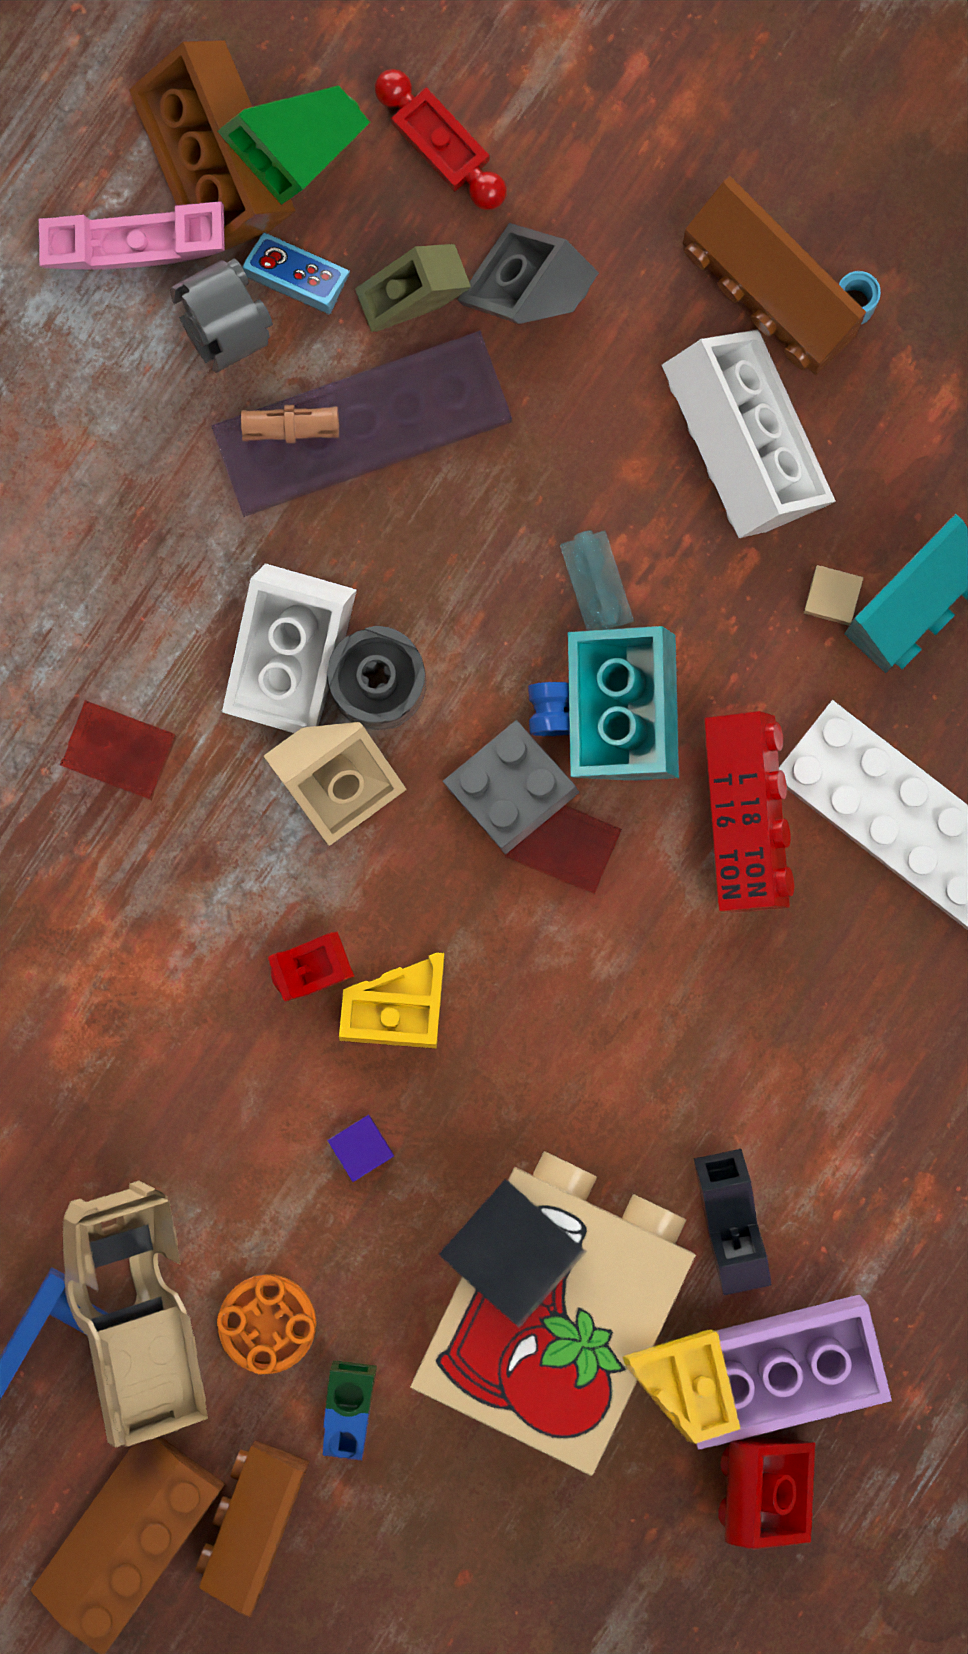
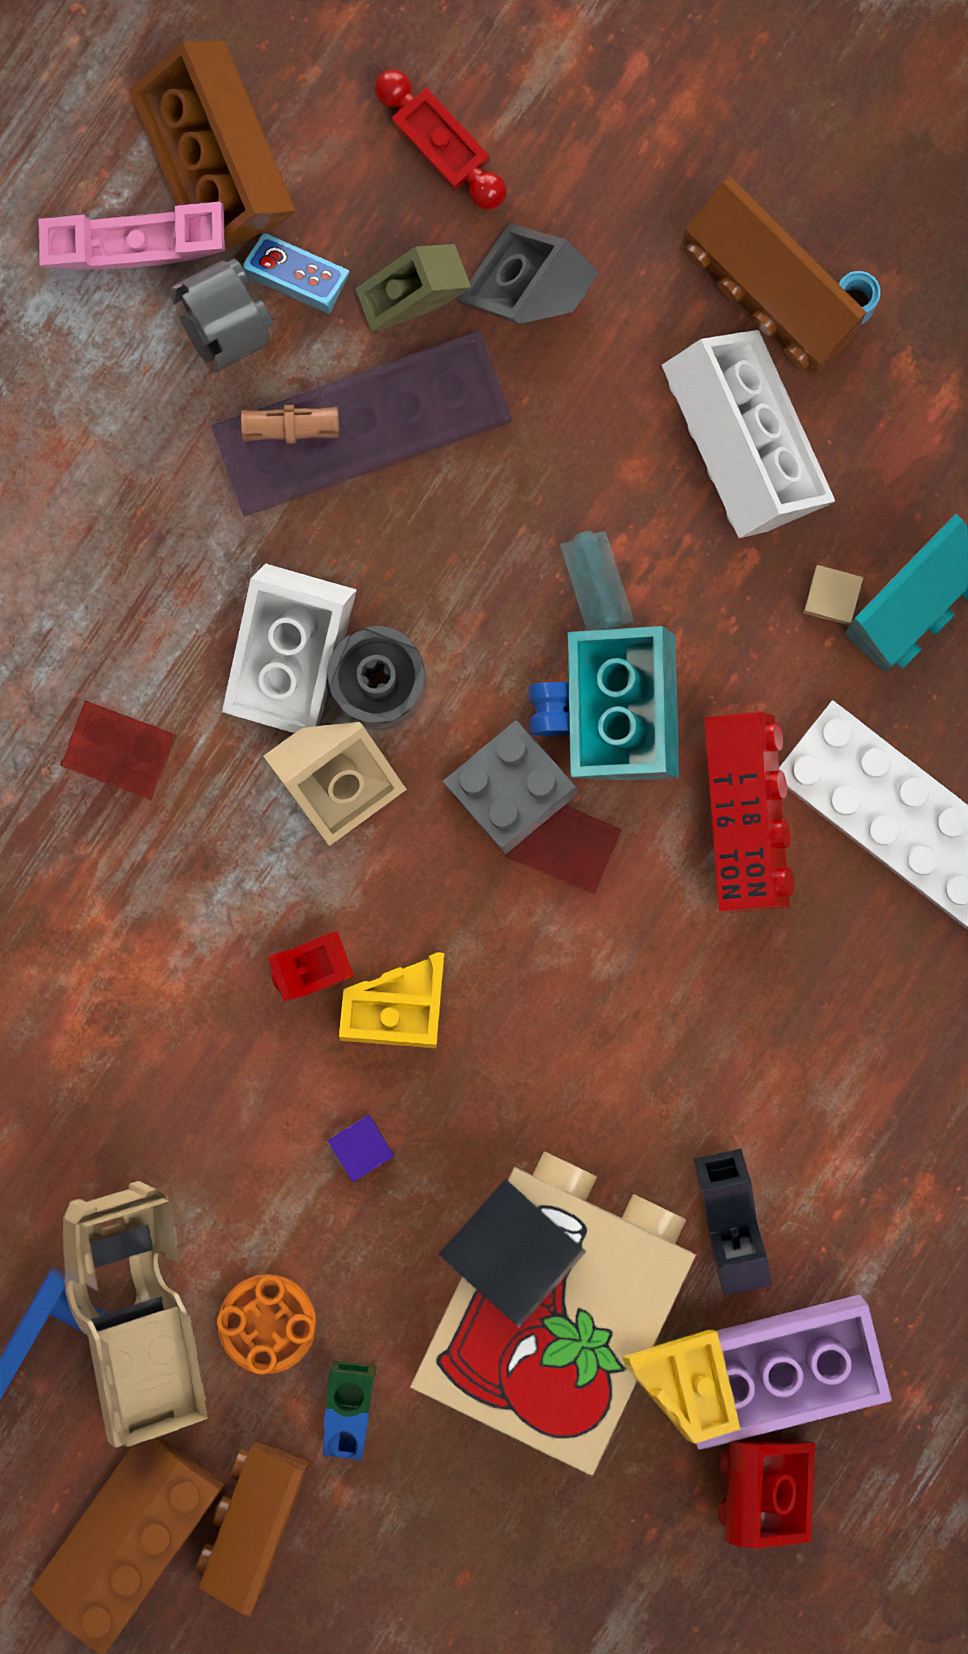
(294, 137): green slope -> none

